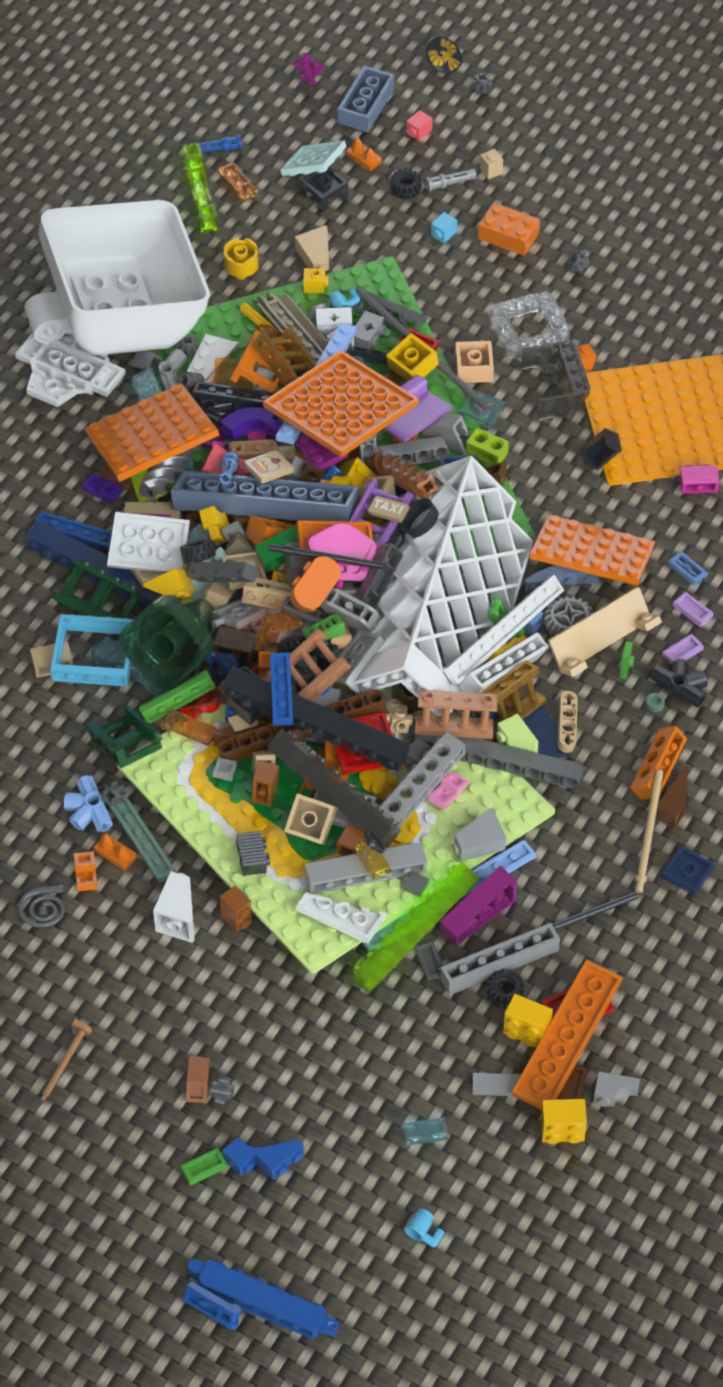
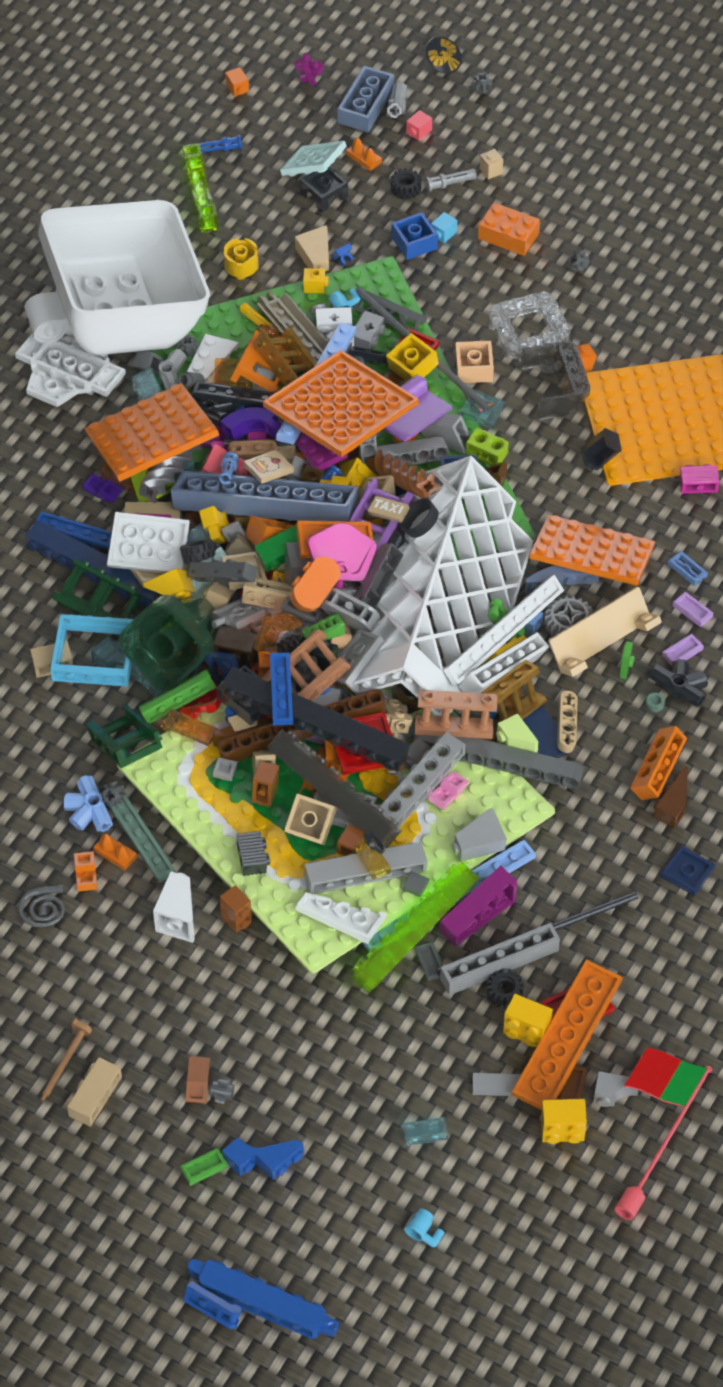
(94, 1091): none -> tan brick
(237, 81): none -> orange brick
(238, 181): clear orange plate -> none
(288, 550): black bar -> none
(341, 253): none -> blue tile
(397, 102): none -> light grey piece
(414, 236): none -> blue brick
(641, 878): tan bar -> none
(670, 1082): none -> flag

